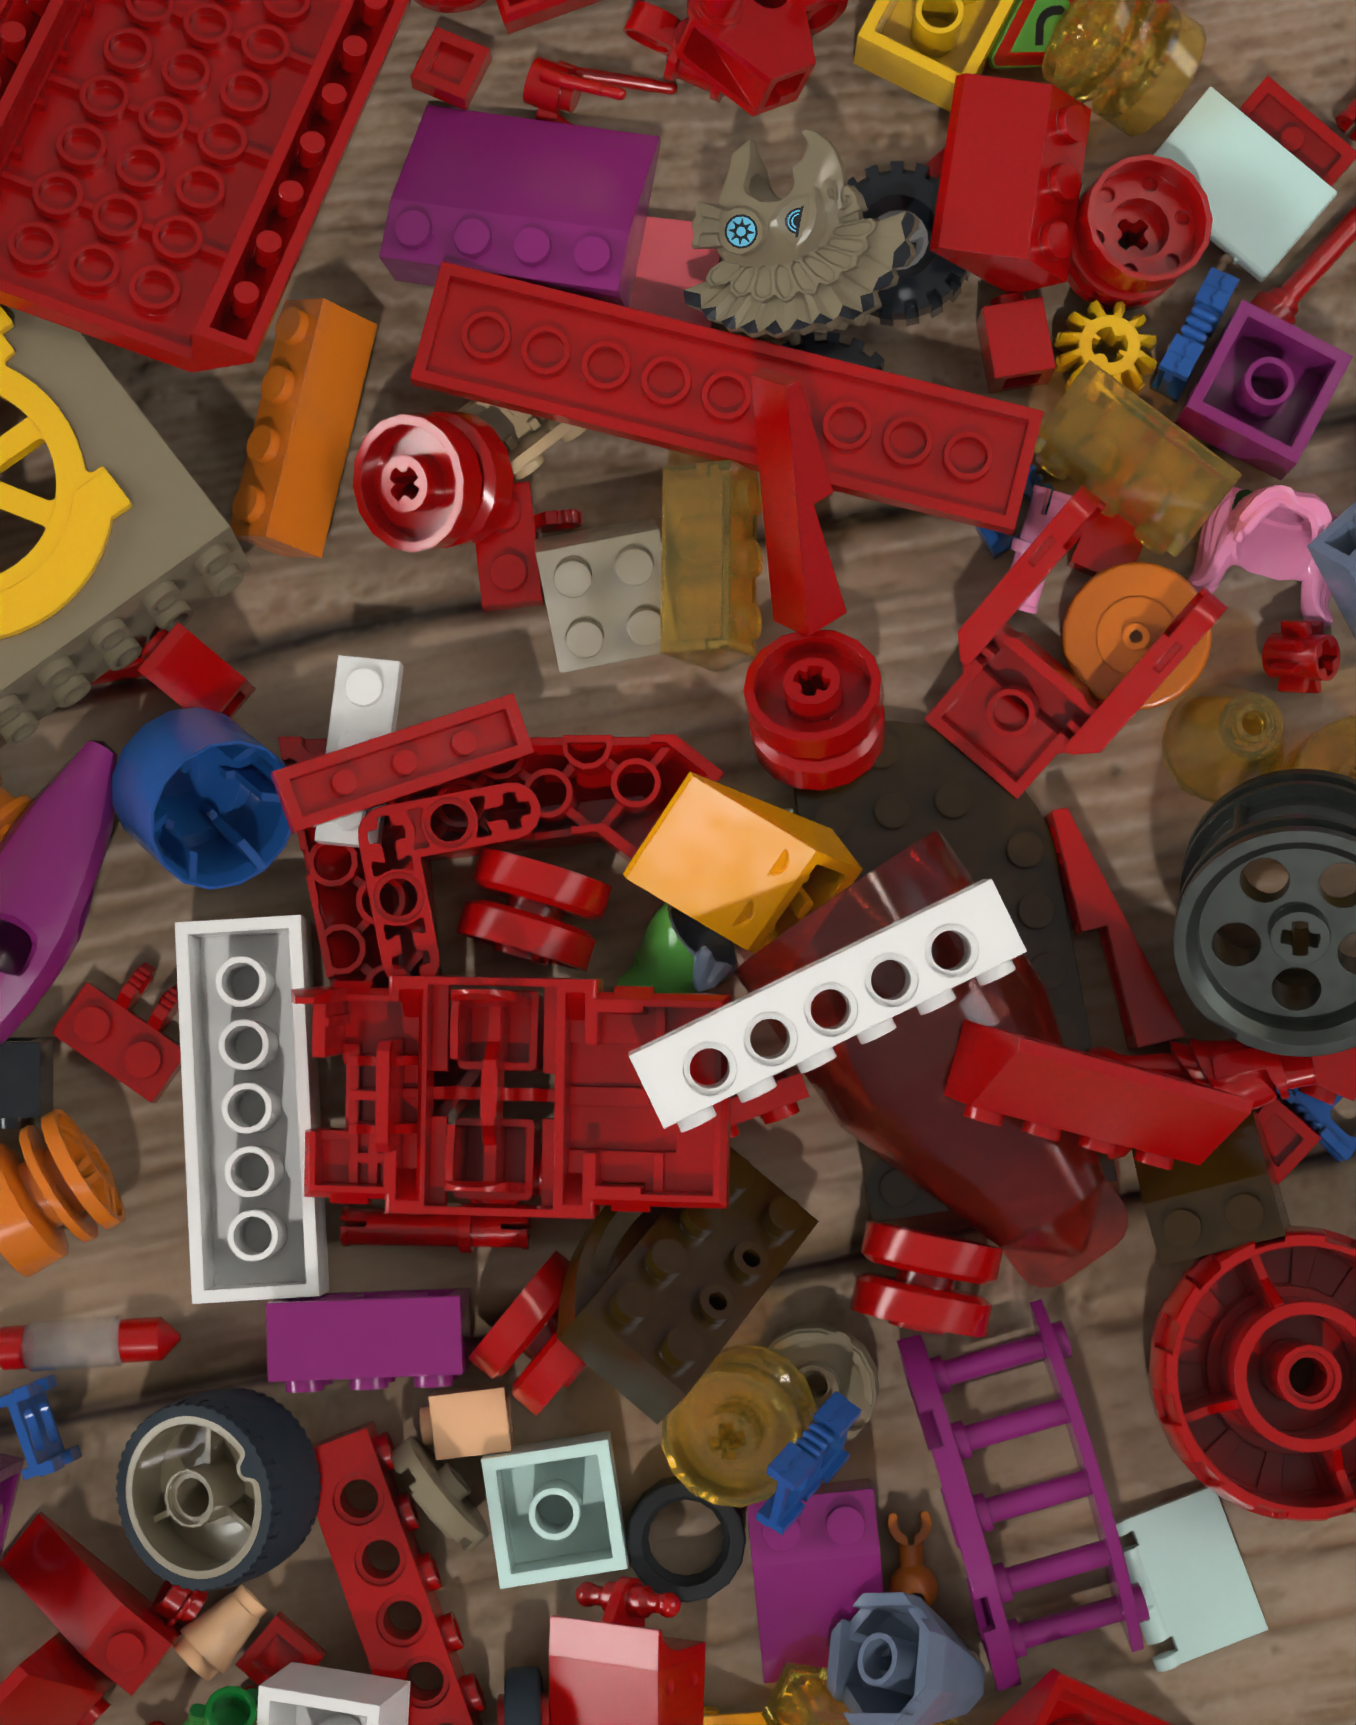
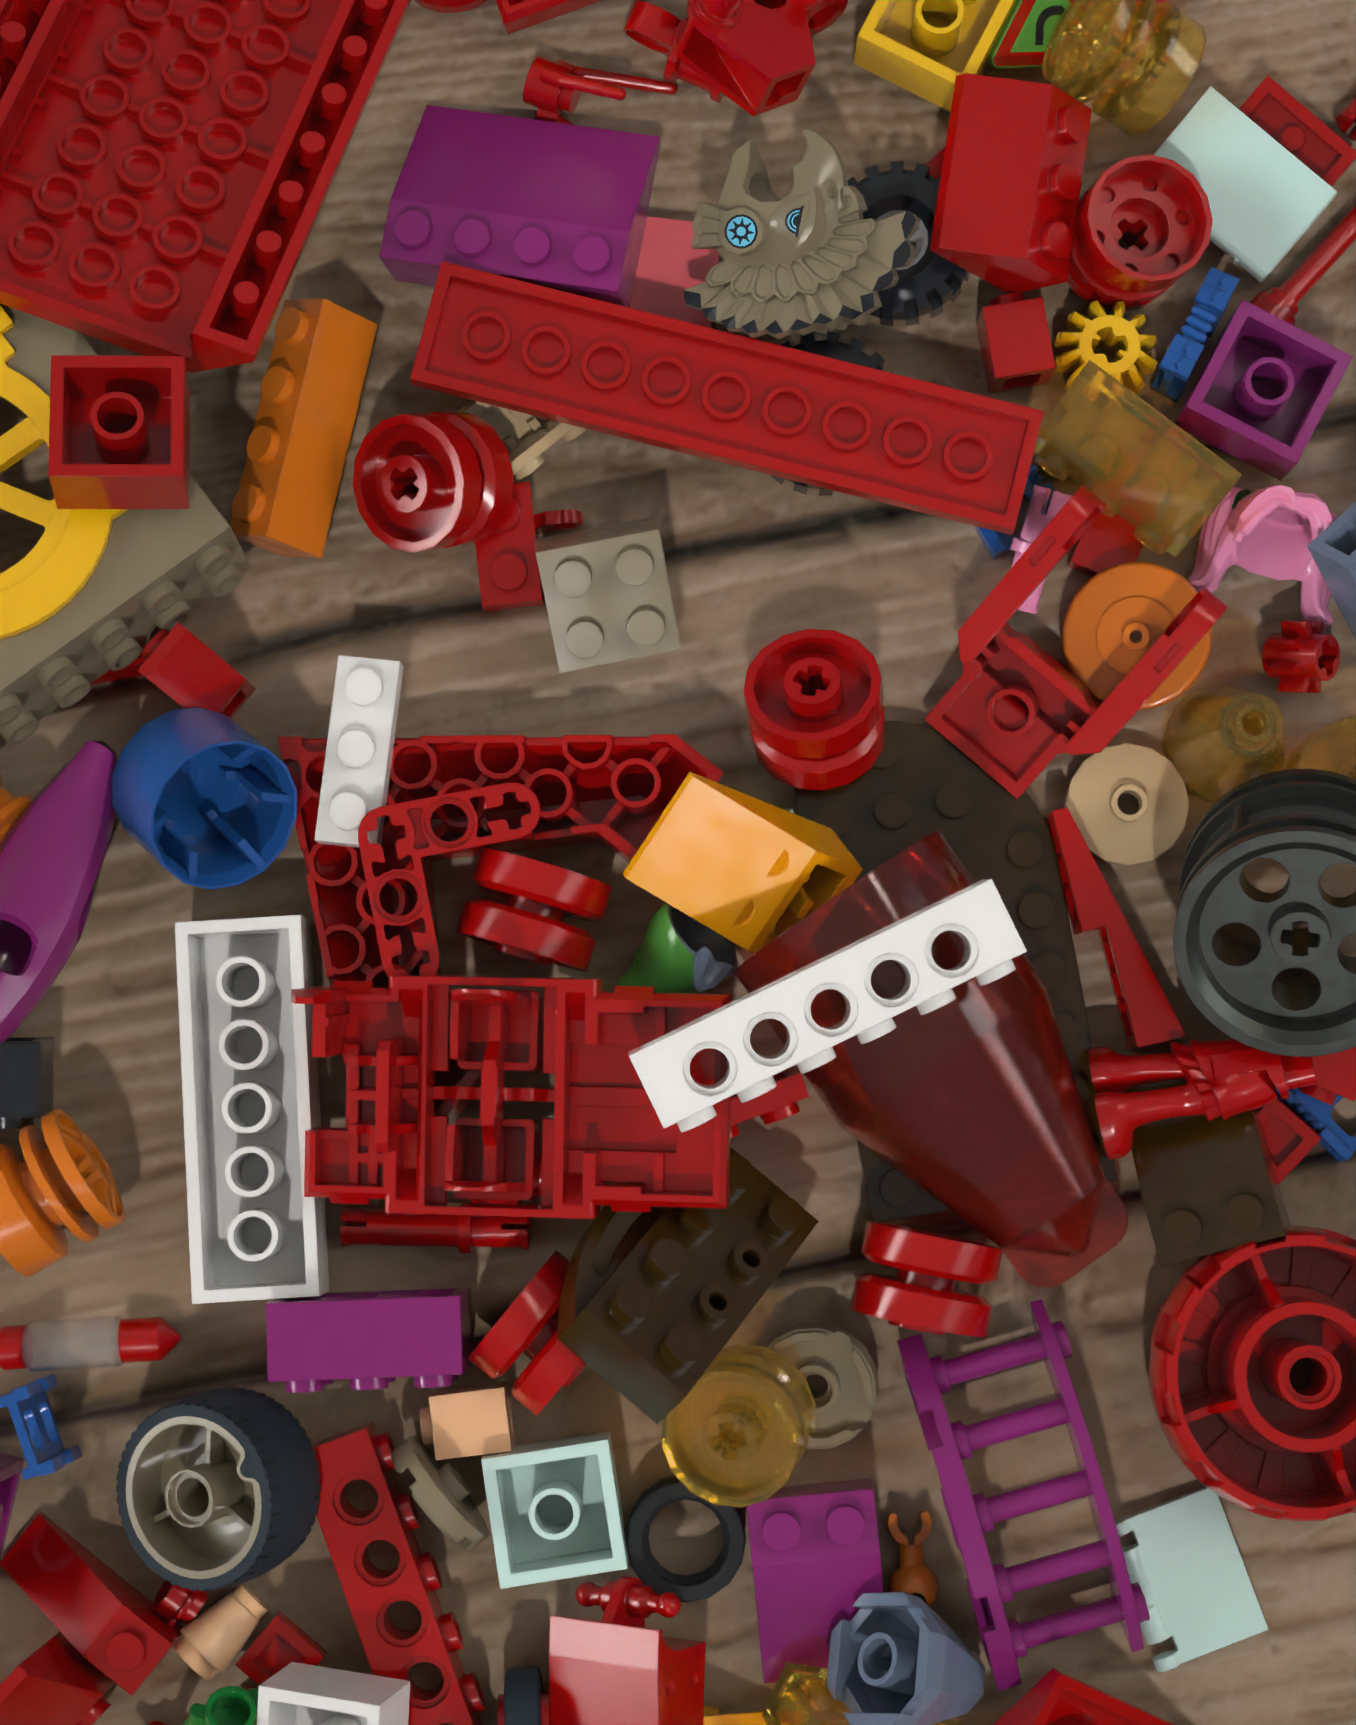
(119, 432): none -> red brick
(122, 1040): red hinge -> none
(402, 763): red plate -> none
(451, 68): red plate -> none
(710, 564): clear yellow slope -> none
(792, 481): red slope -> none
(807, 1462): blue piece -> none
(1089, 1096): red slope -> none
(1160, 796): none -> tan plate

